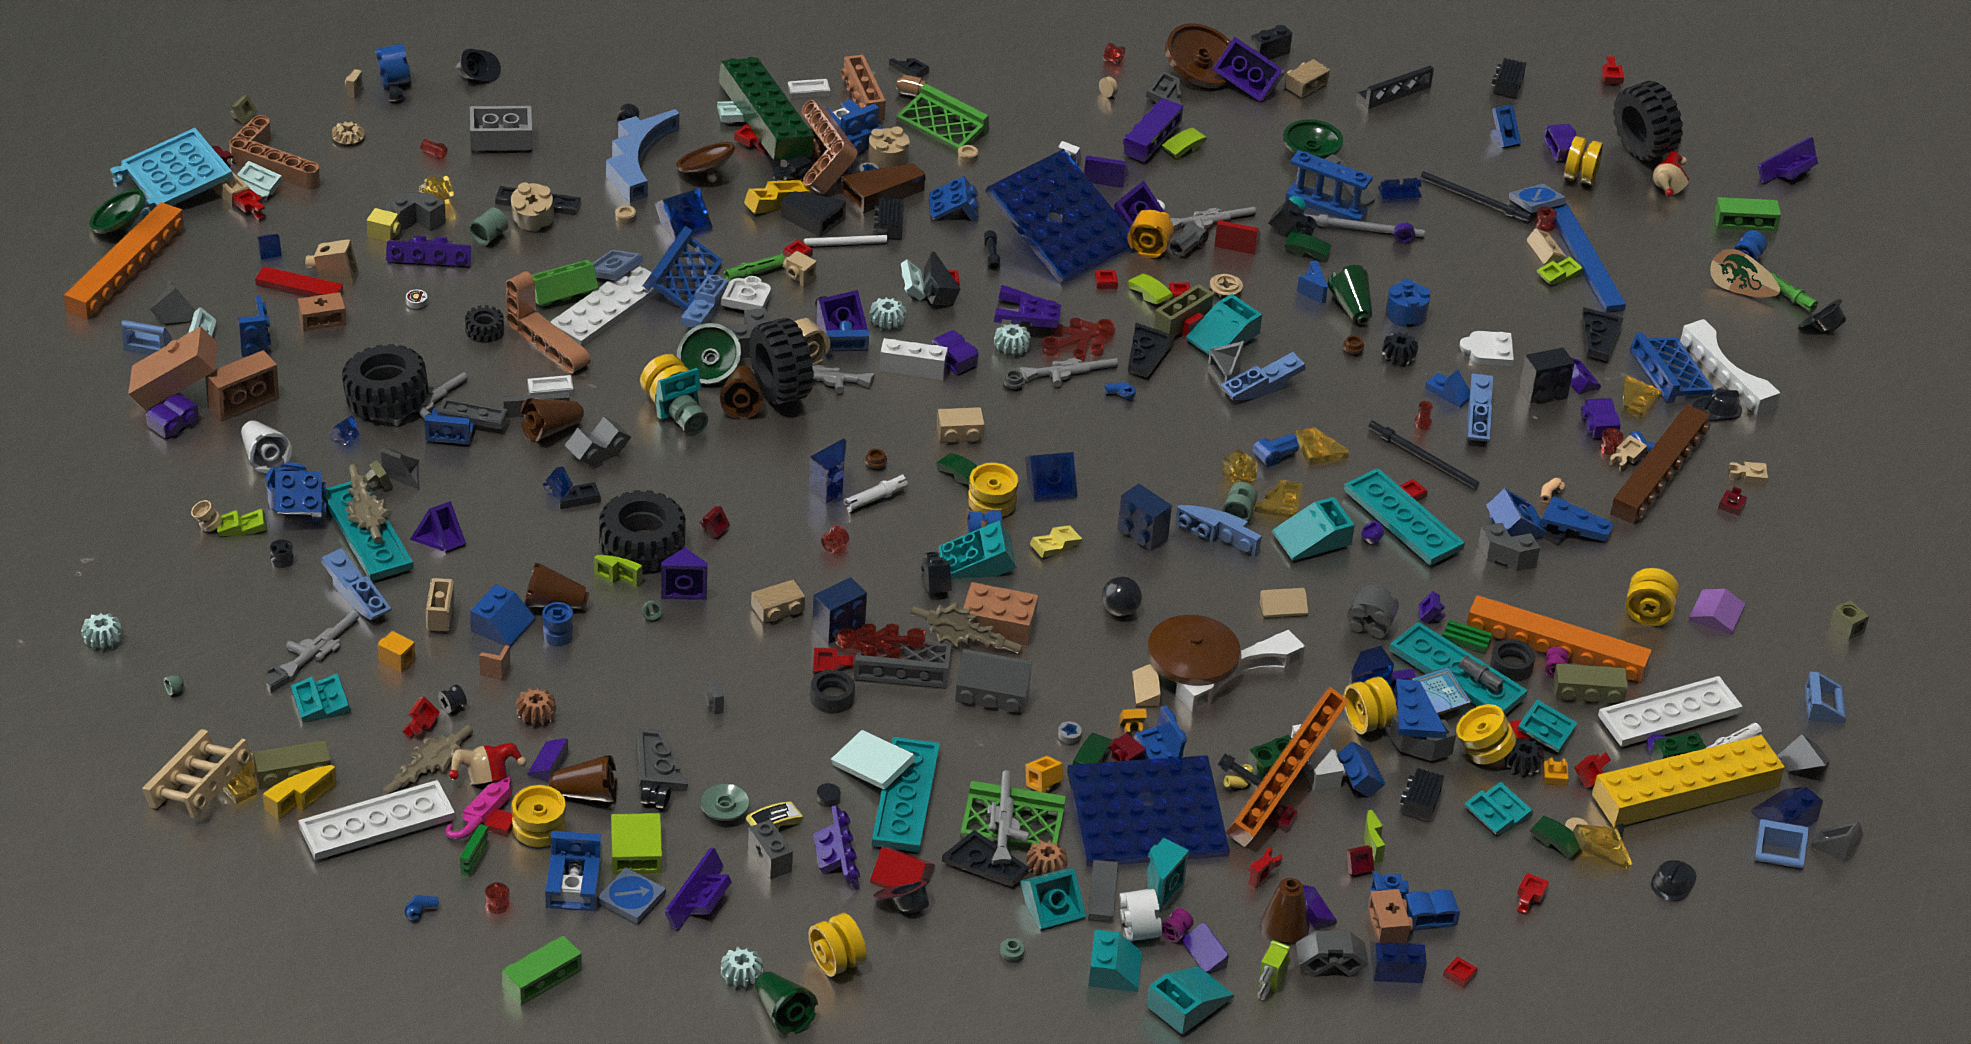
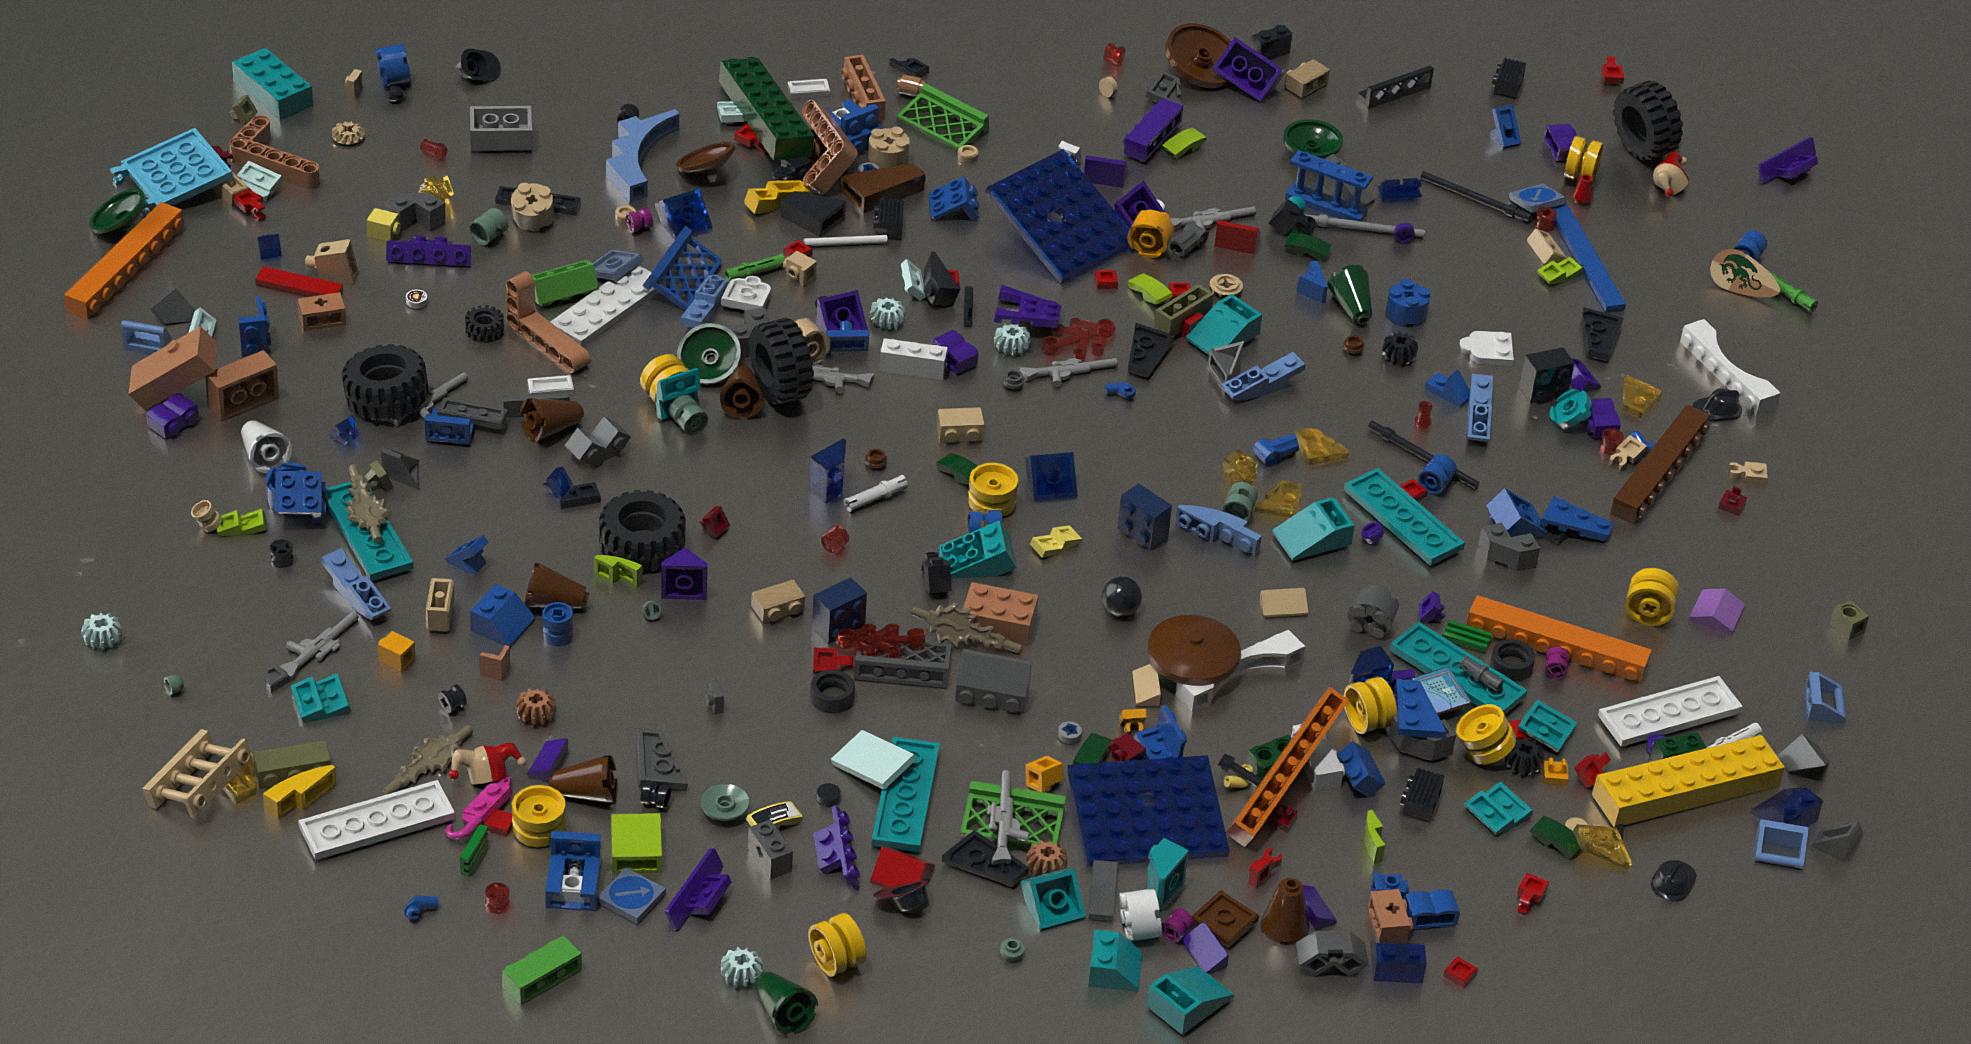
(272, 83): none -> teal brick
(423, 716): red plate -> none
(440, 528): dark purple slope -> none
(468, 556): none -> blue slope
(639, 220): none -> magenta wheel
(968, 306): none -> black tile
(993, 259): black bar -> none
(1226, 918): none -> reddish brown plate
(1273, 968): lime piece -> none
(1360, 860): dark red tile -> none
(1437, 473): none -> blue wheel
(1547, 489): light nougat arm -> none
(1566, 416): none -> teal plate
(1584, 191): none -> red cone
(1590, 683): olive brick -> none
(1662, 372): blue fence -> none
(1747, 214): bright green brick -> none
(1827, 319): black piece -> none

